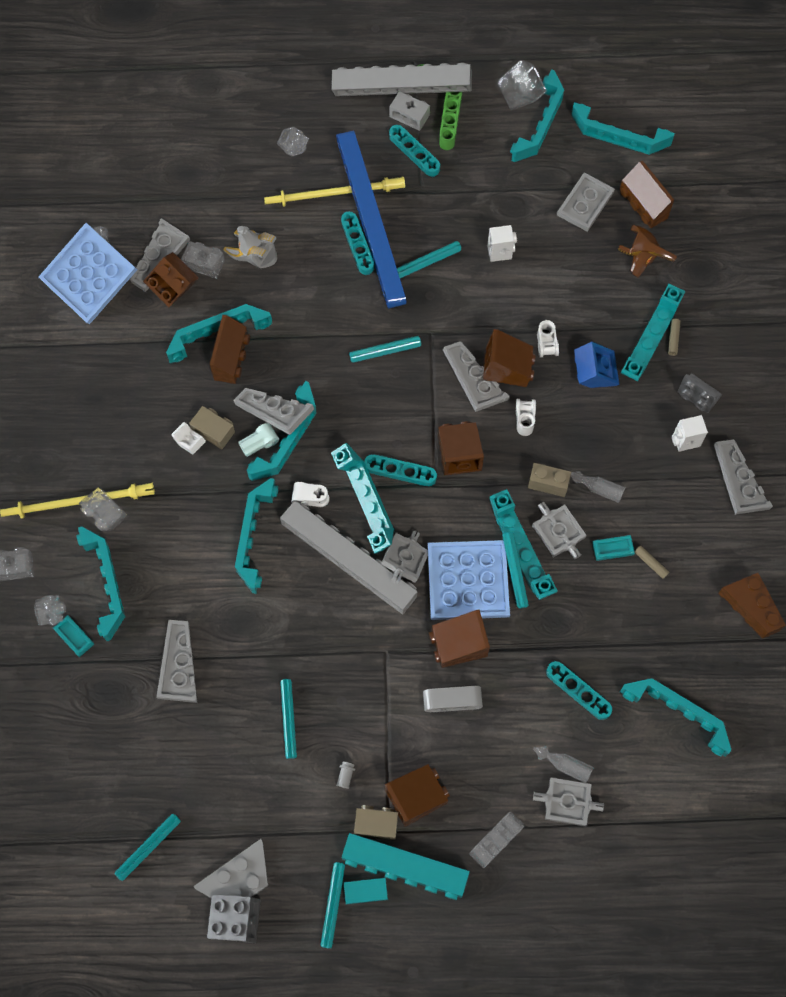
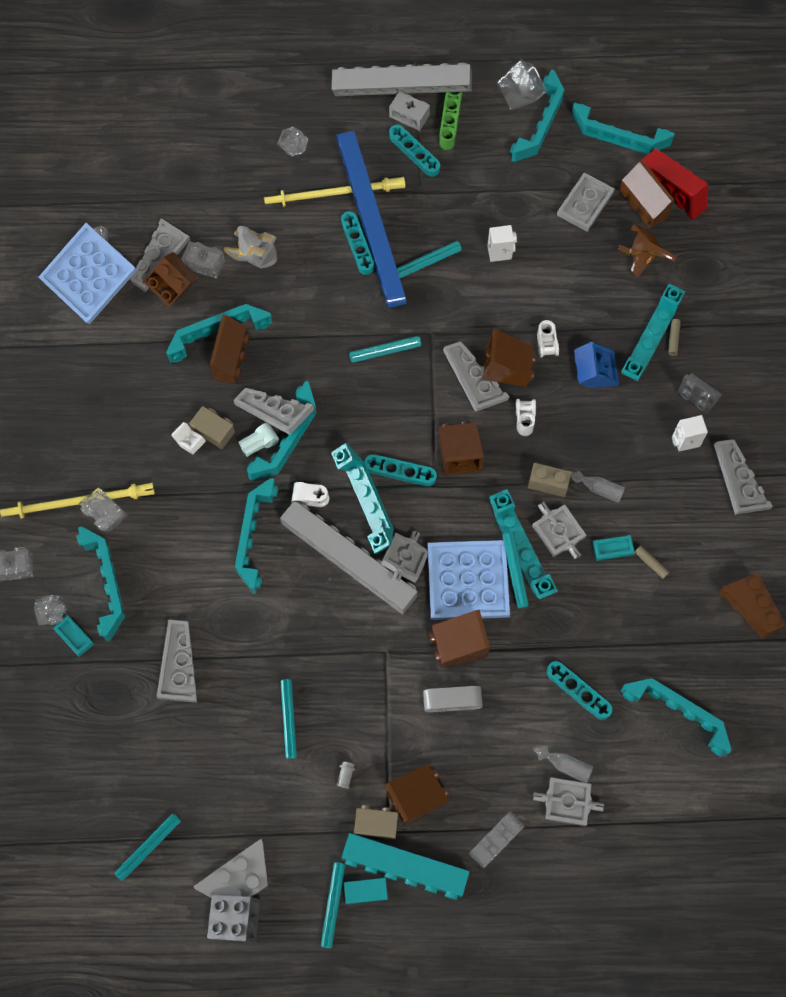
(679, 182): none -> red wedge

